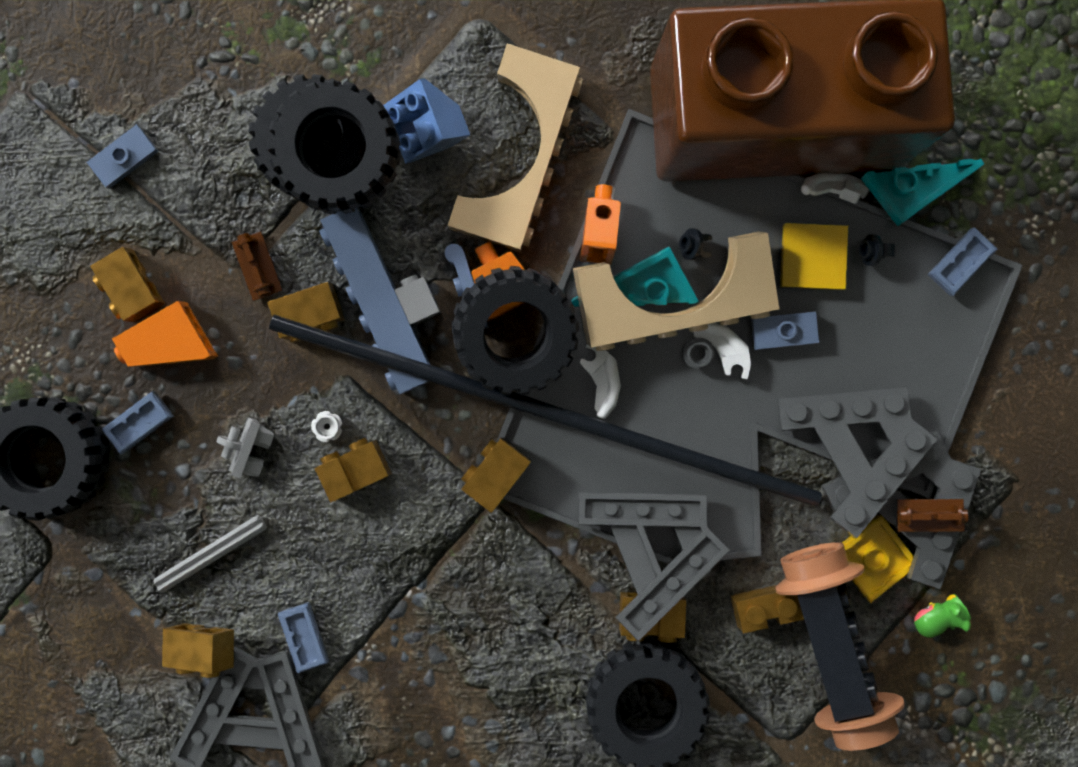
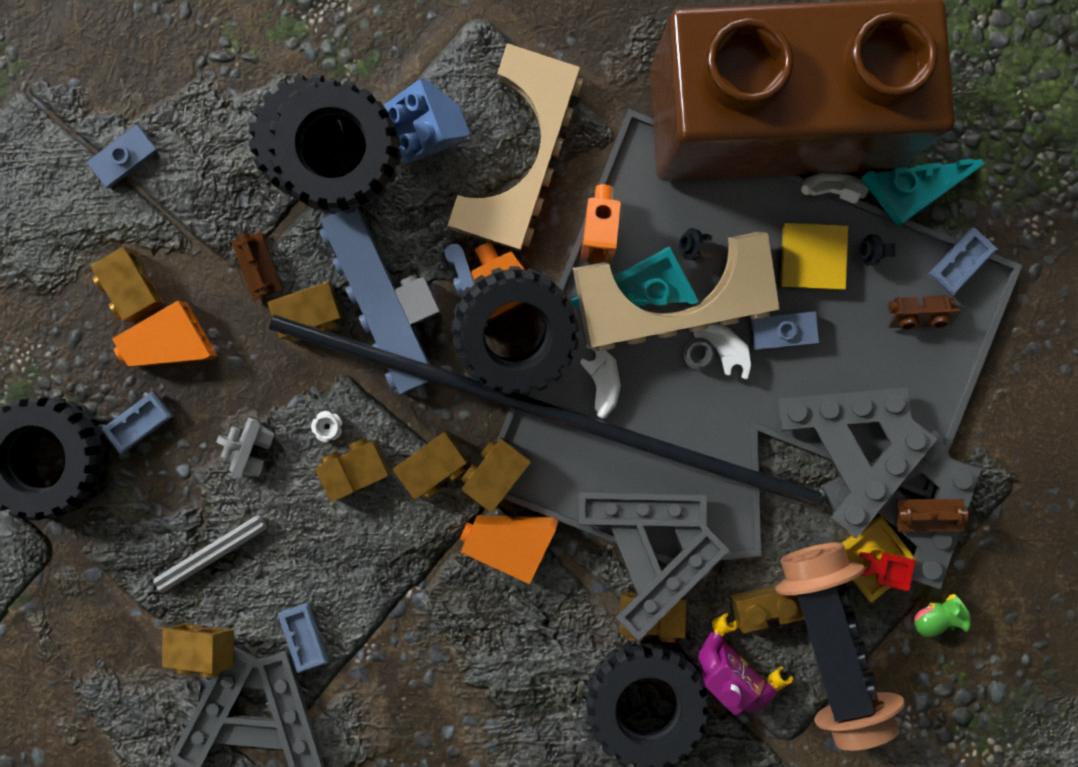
(430, 466): none -> pearl gold brick
(509, 542): none -> orange slope
(732, 677): none -> magenta torso
(890, 570): none -> red plate
(937, 312): none -> reddish brown hinge

